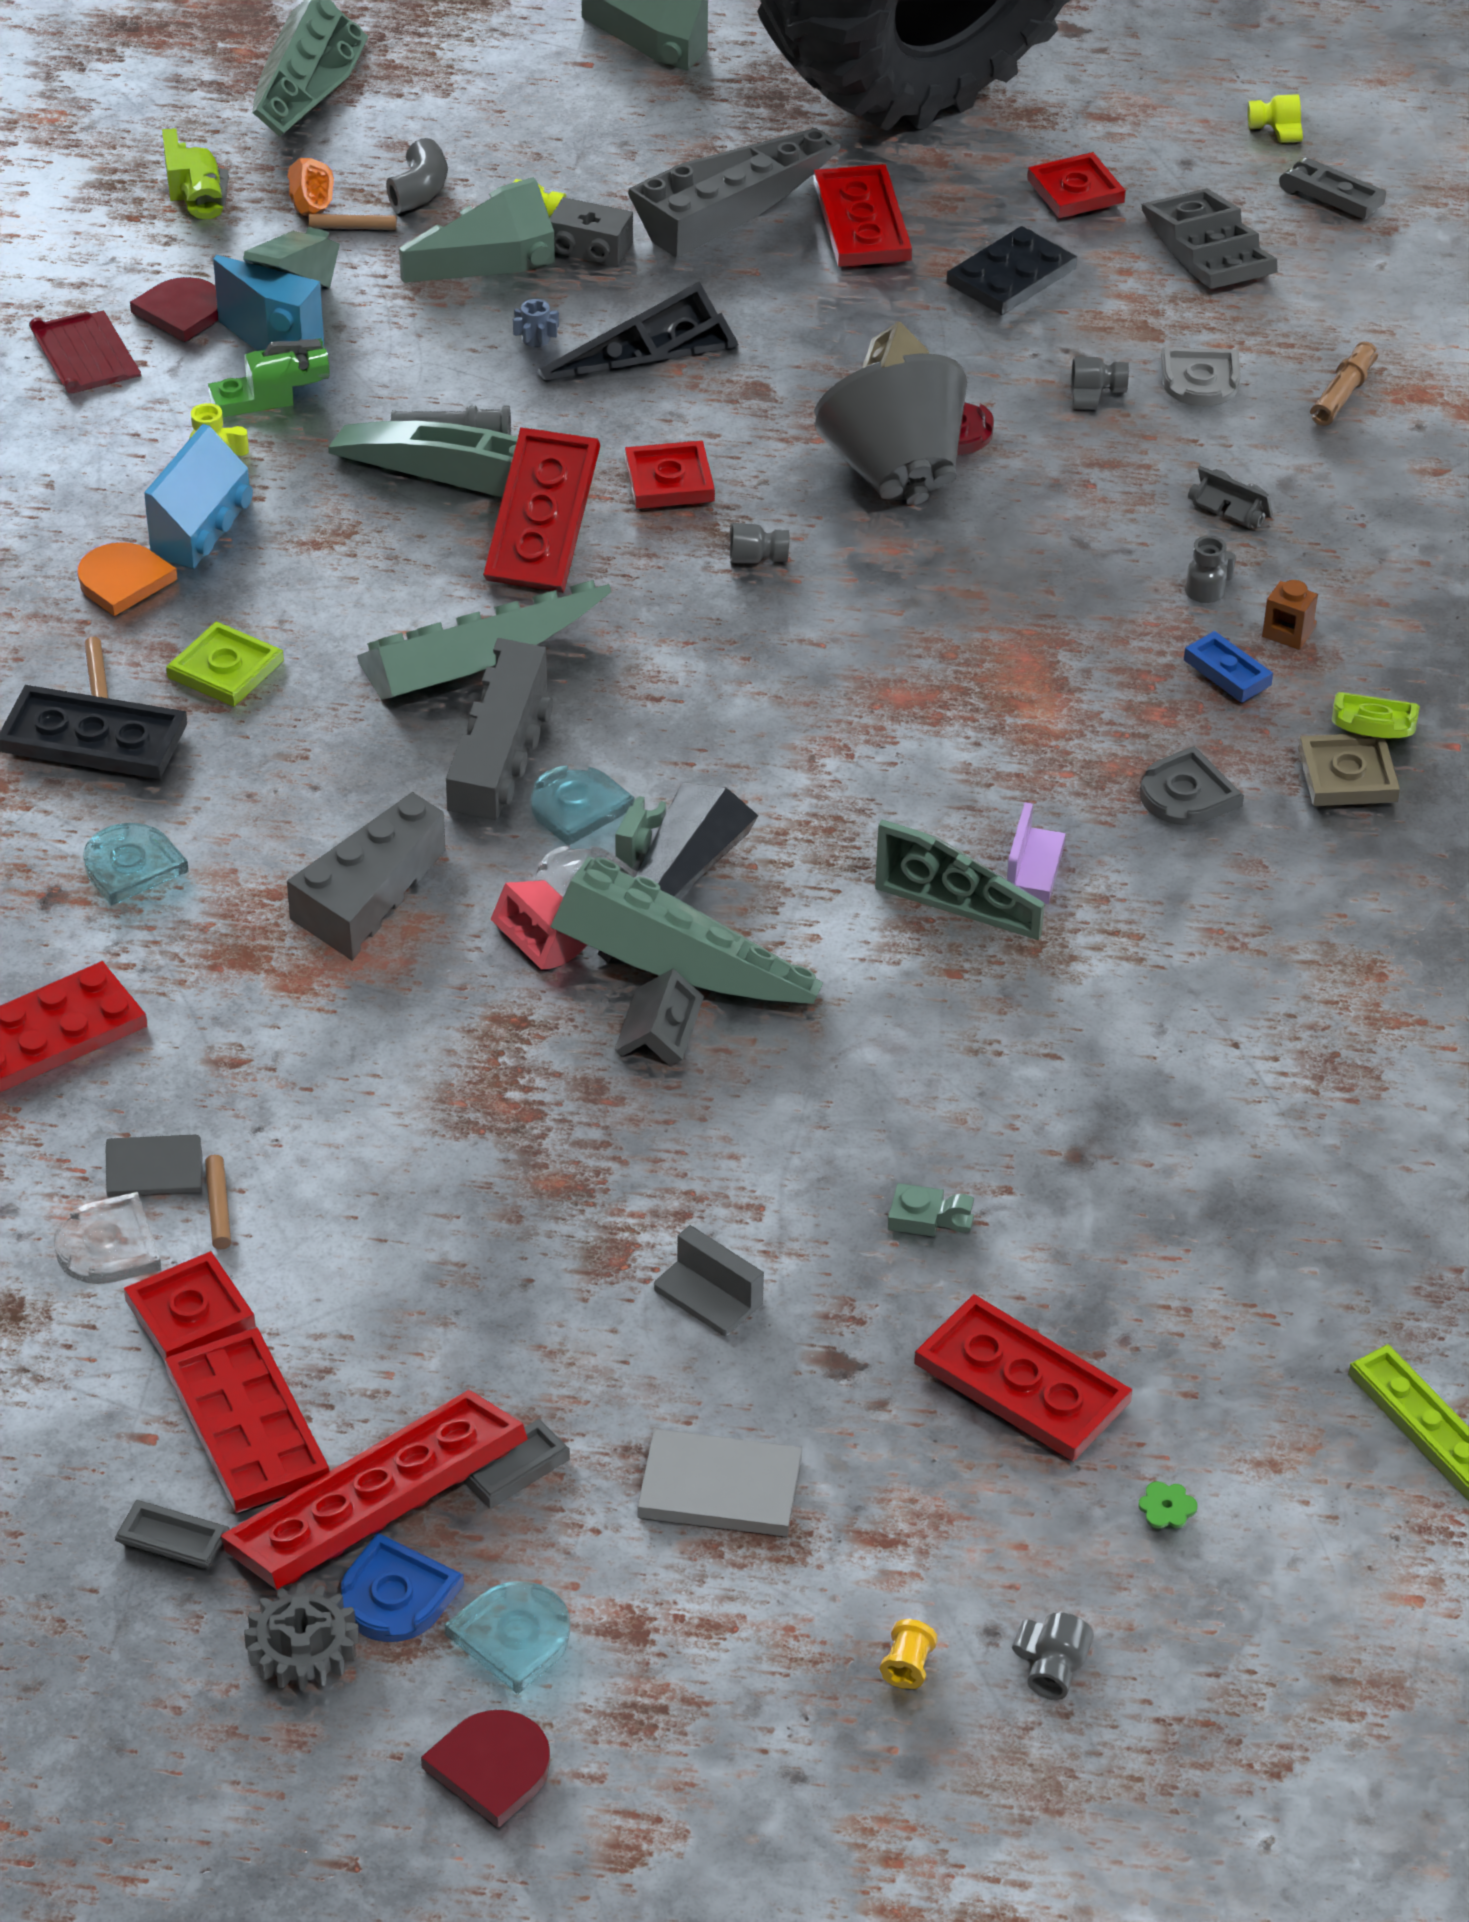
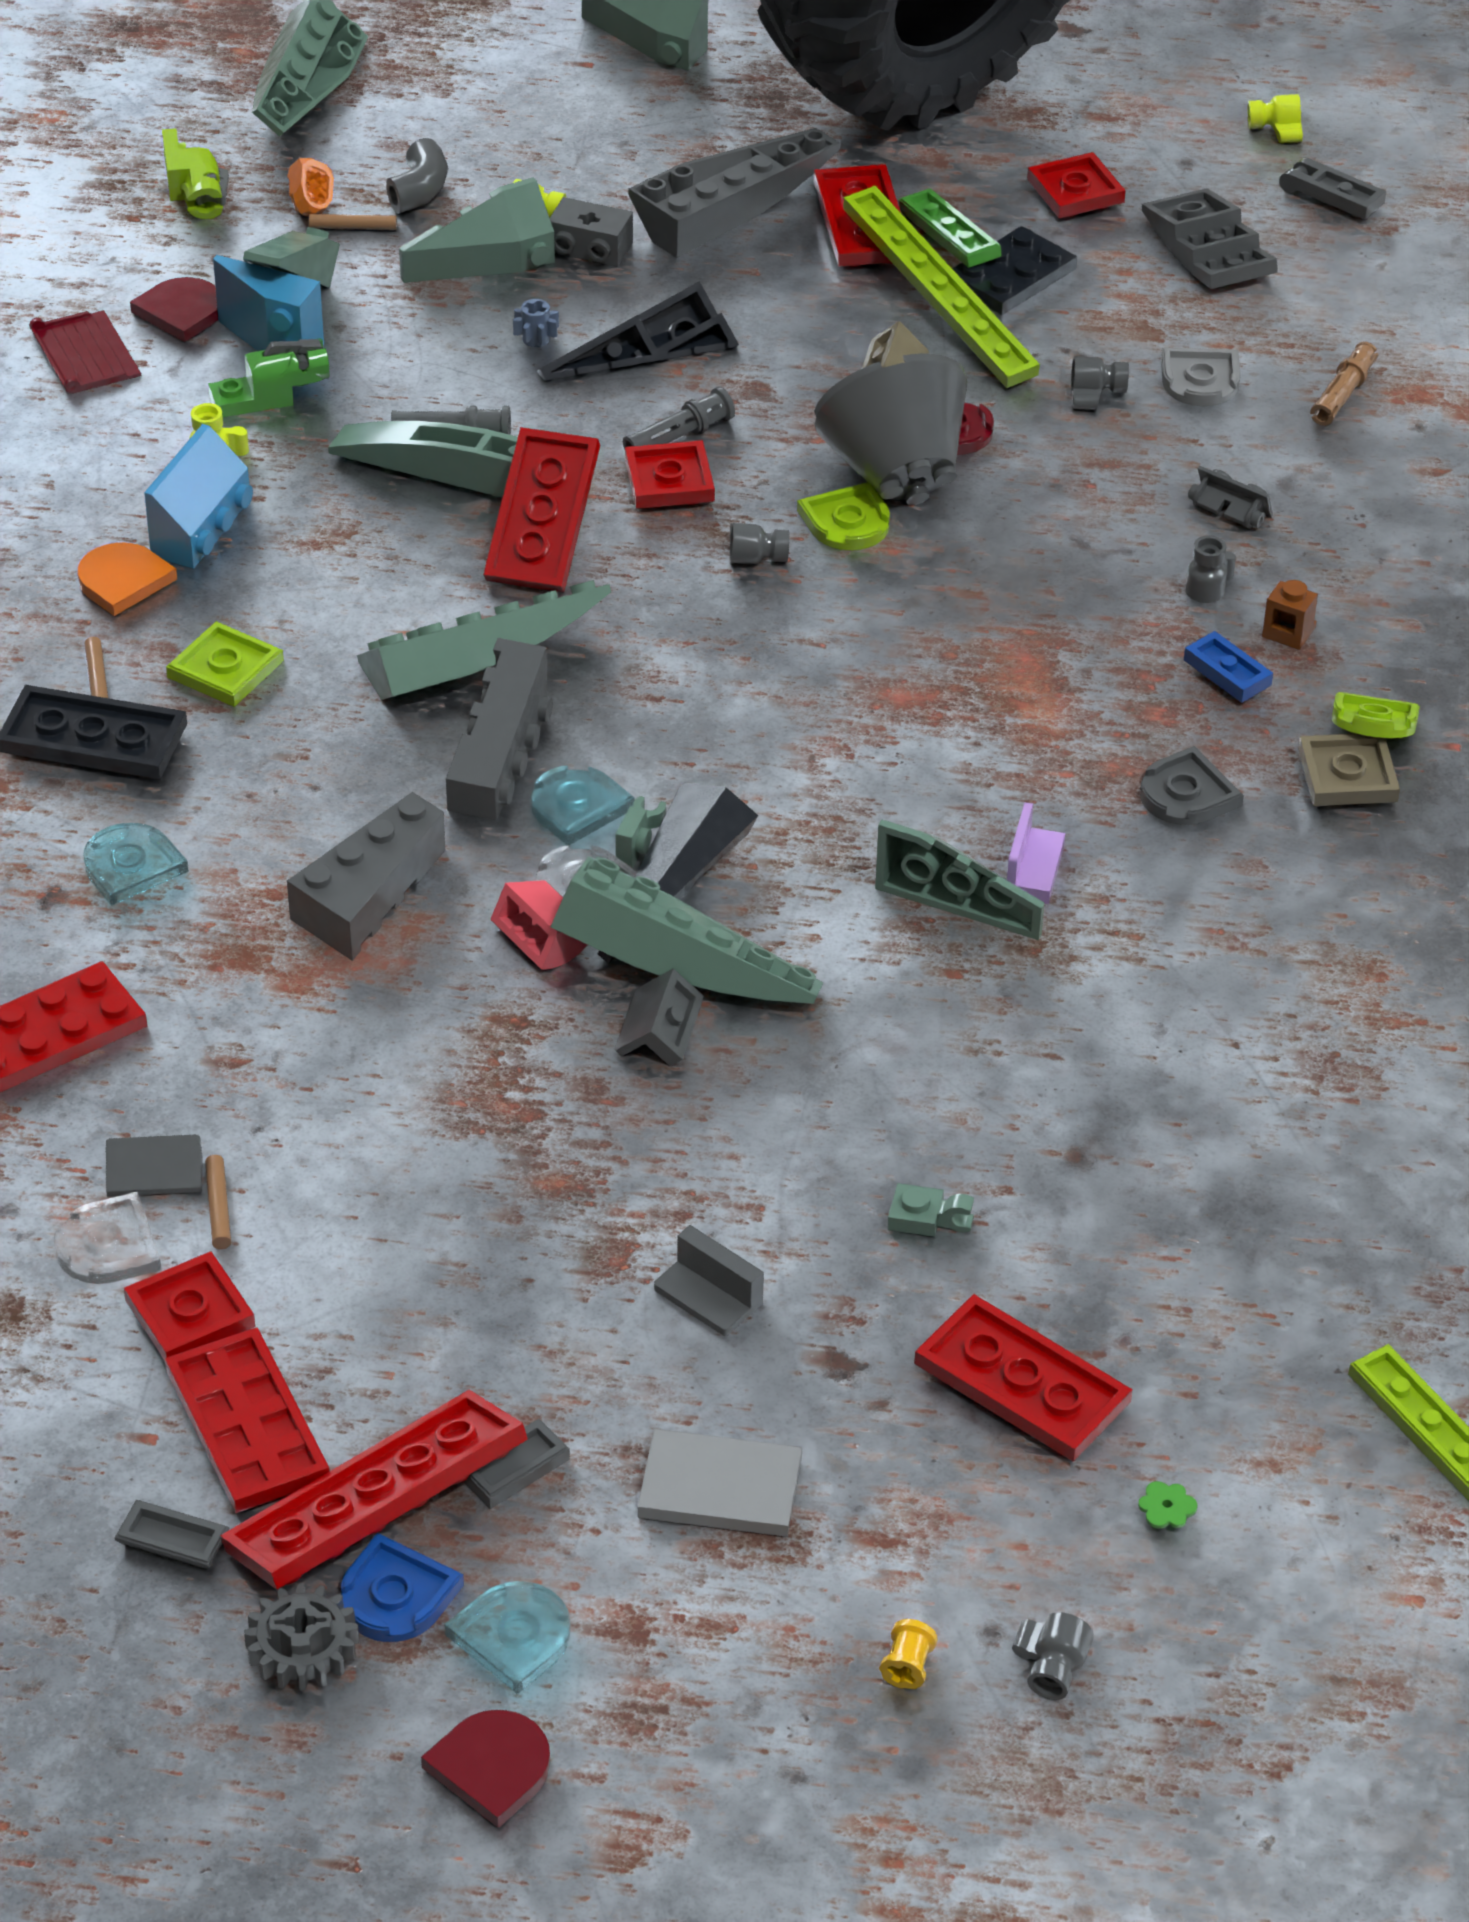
(691, 418): none -> dark grey pin
(846, 517): none -> lime tile
(941, 287): none -> lime plate
(949, 228): none -> bright green tile

